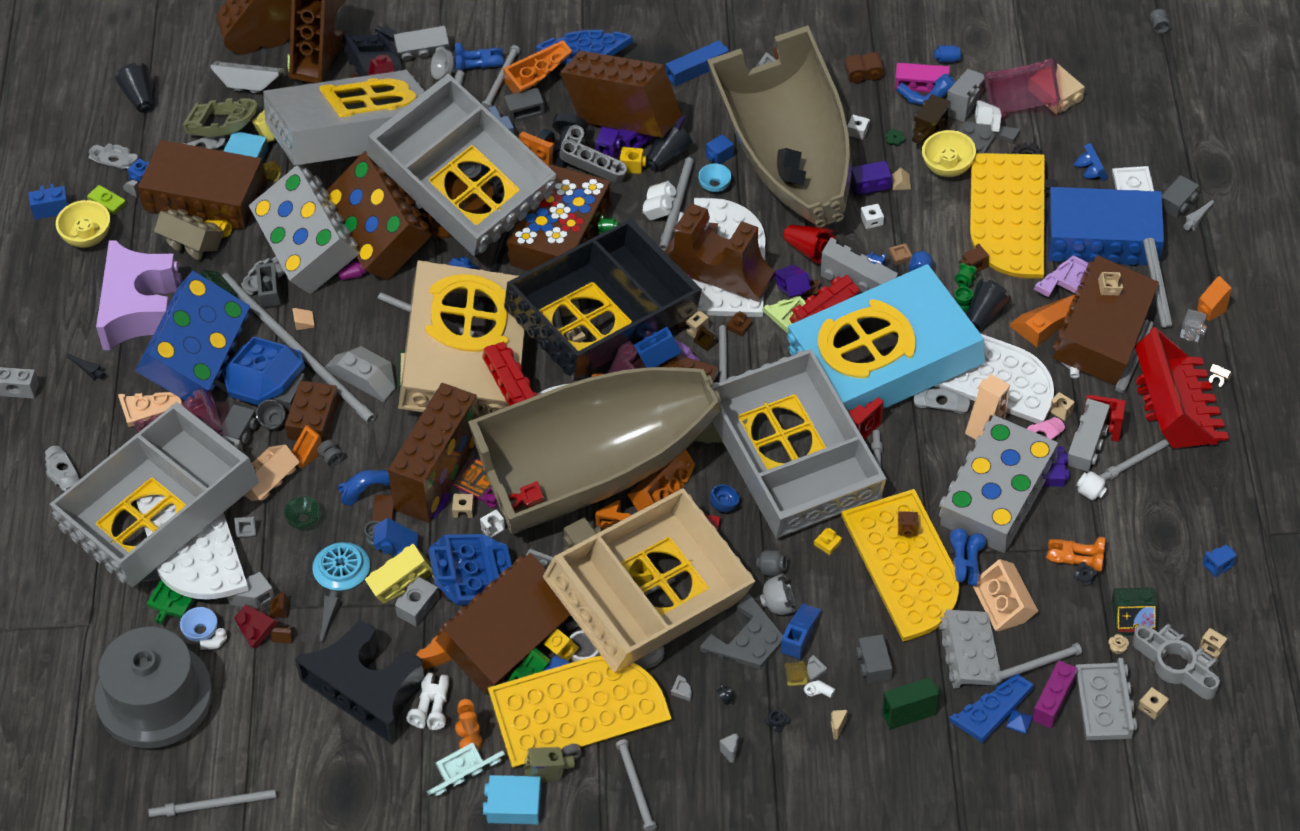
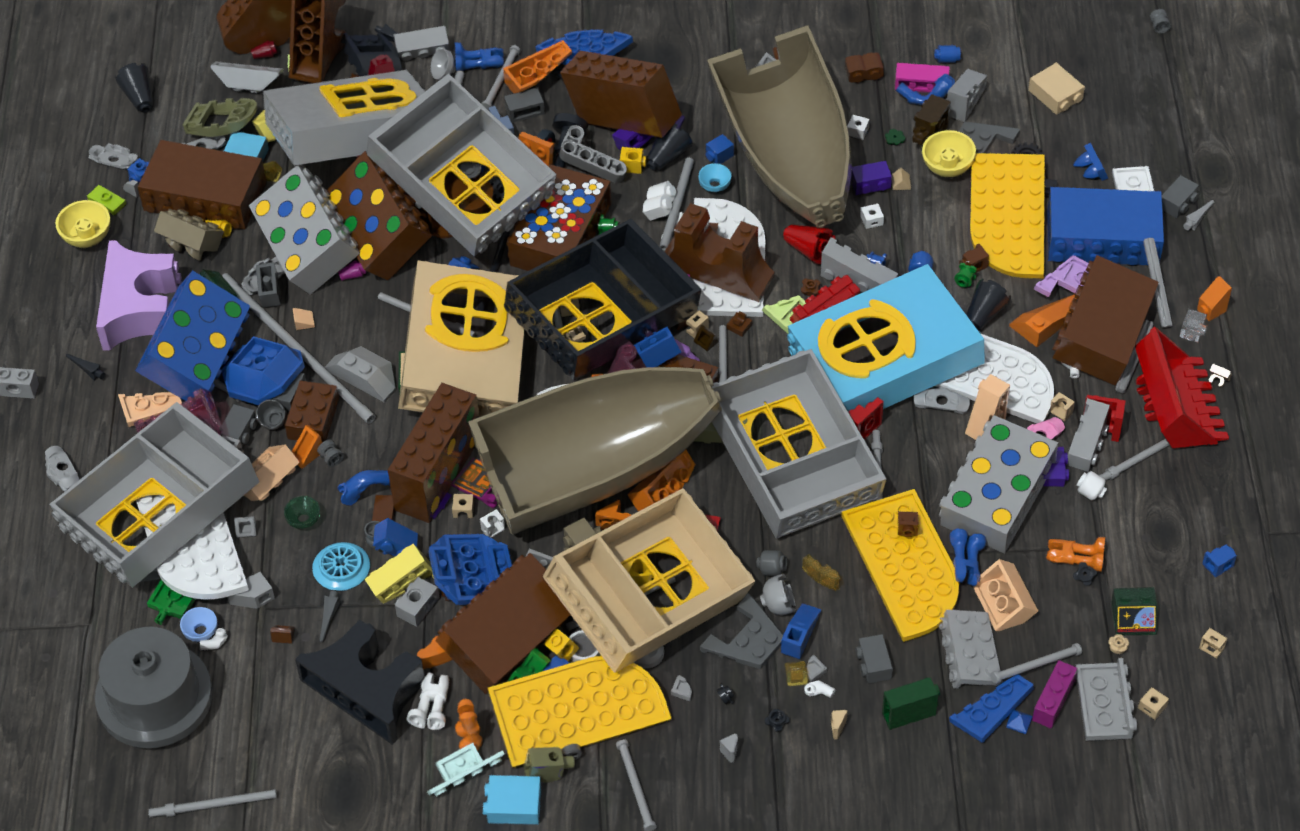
(48, 201): blue brick -> none
(254, 624): dark red wing -> none
(265, 50): none -> dark red cone
(279, 606): reddish brown slope -> none
(507, 373): red brick -> none
(530, 495): red plate -> none
(609, 143): dark purple brick -> none
(694, 63): blue brick -> none
(724, 498): blue hair -> none
(788, 166): black brick -> none
(792, 280): dark purple brick -> none
(822, 575): none -> clear yellow slope
(828, 541): yellow tile -> none
(900, 254): medium nougat tile -> none
(963, 296): green wheel -> none
(988, 114): white slope -> none
(1024, 86): clear pink windscreen -> none
(1113, 281): tan piece -> none
(1167, 641): light grey piece -> none

